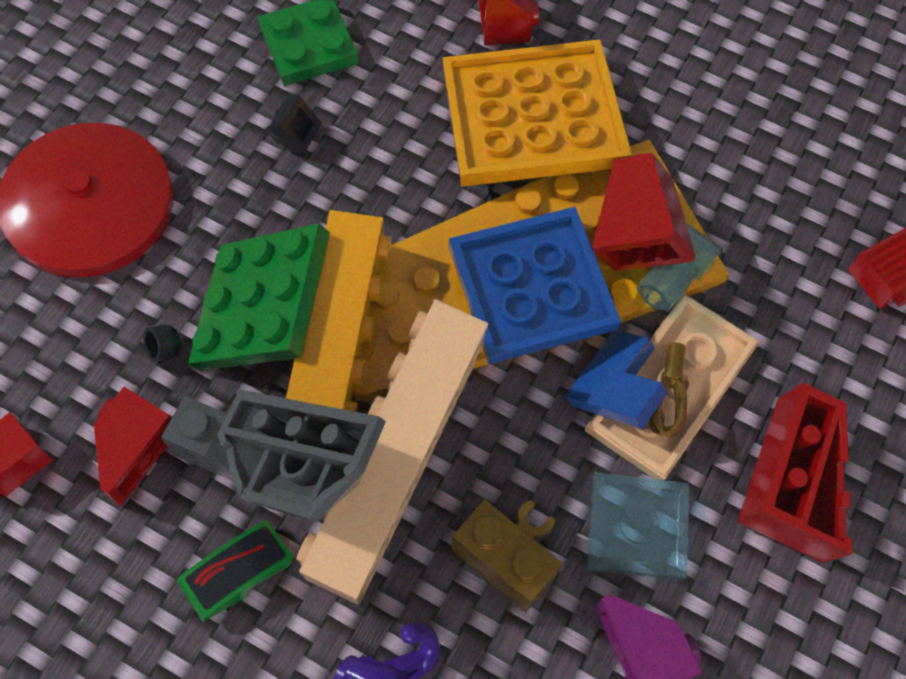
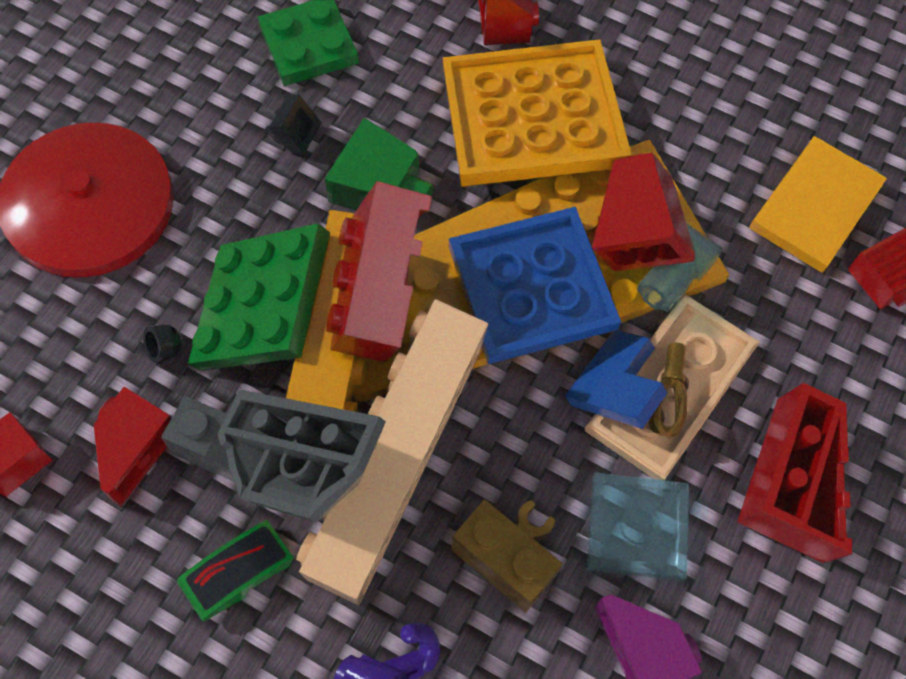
(369, 158): none -> green torso
(375, 273): none -> wedge
(817, 204): none -> light orange tile

